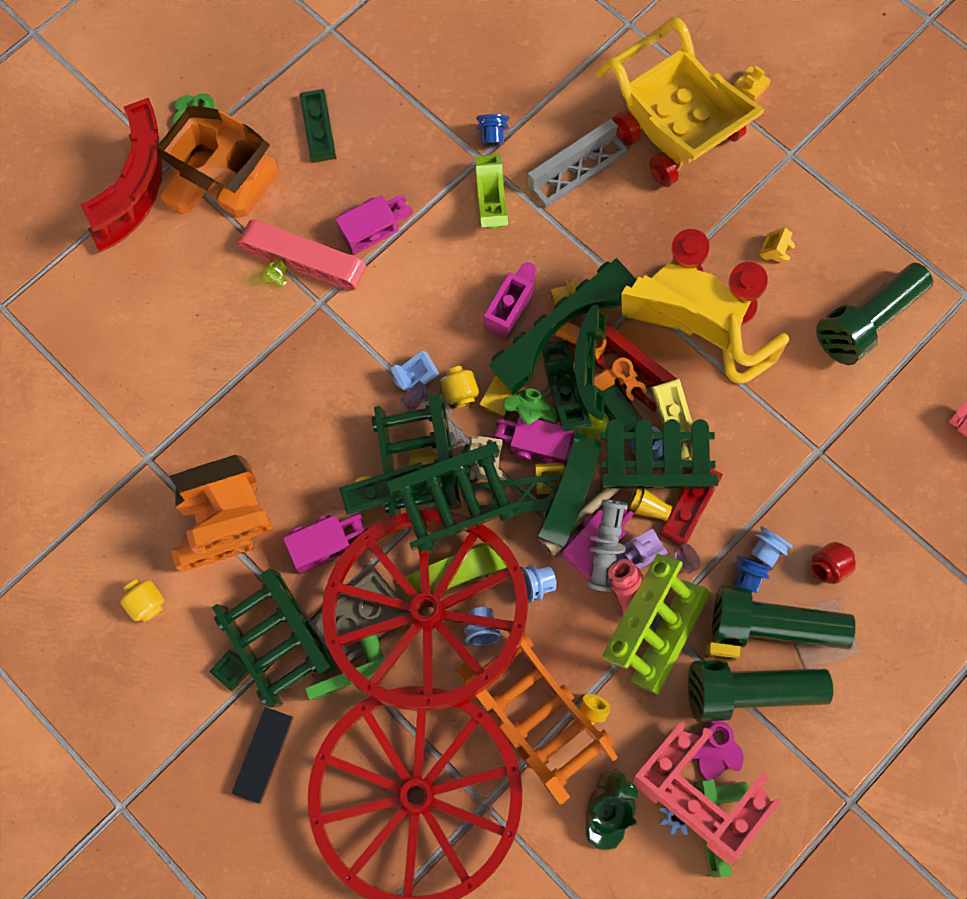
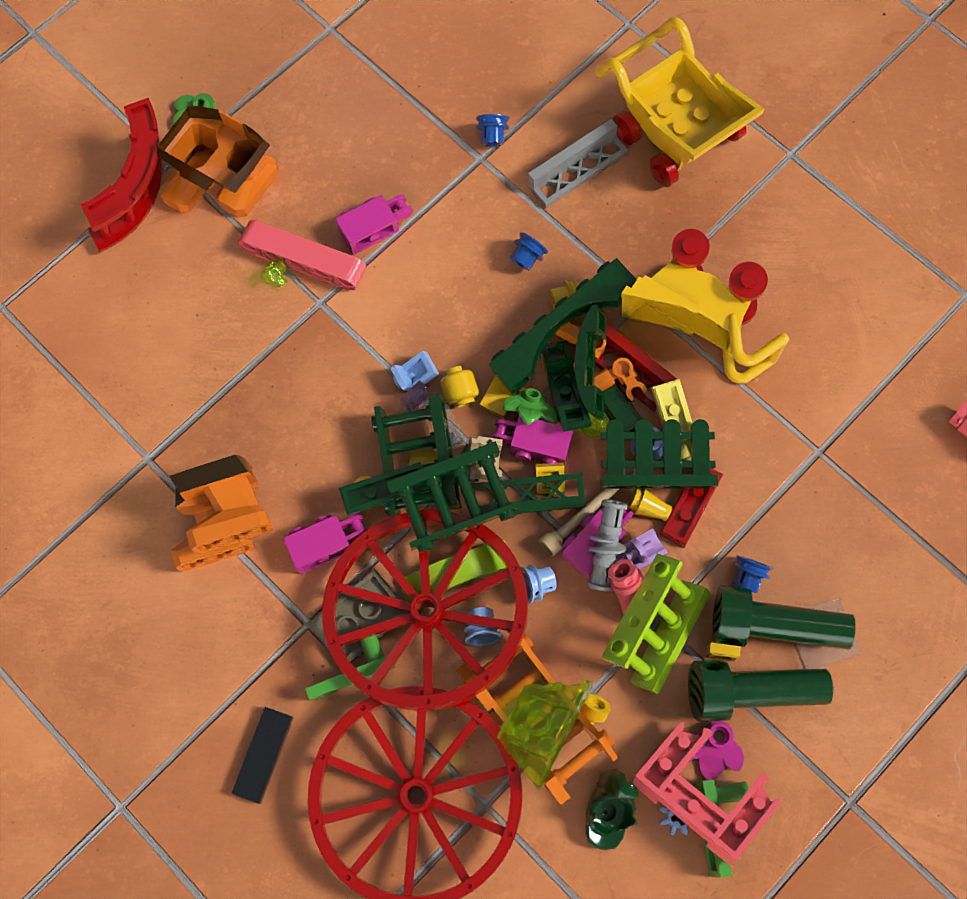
(142, 600): yellow head -> none
(230, 670): dark green tile -> none
(302, 635): dark green fence -> none
(318, 126): dark green tile -> none
(491, 191): lime arch -> none
(510, 302): dark pink brick -> none
(527, 251): none -> blue piece
(541, 725): none -> clear neon green wing
(571, 490): dark green slope -> none
(688, 557): tile -> none
(752, 82): yellow tile -> none
(769, 547): light blue piece -> none
(776, 244): yellow tile -> none
(833, 563): red head -> none
(852, 331): dark green piece -> none

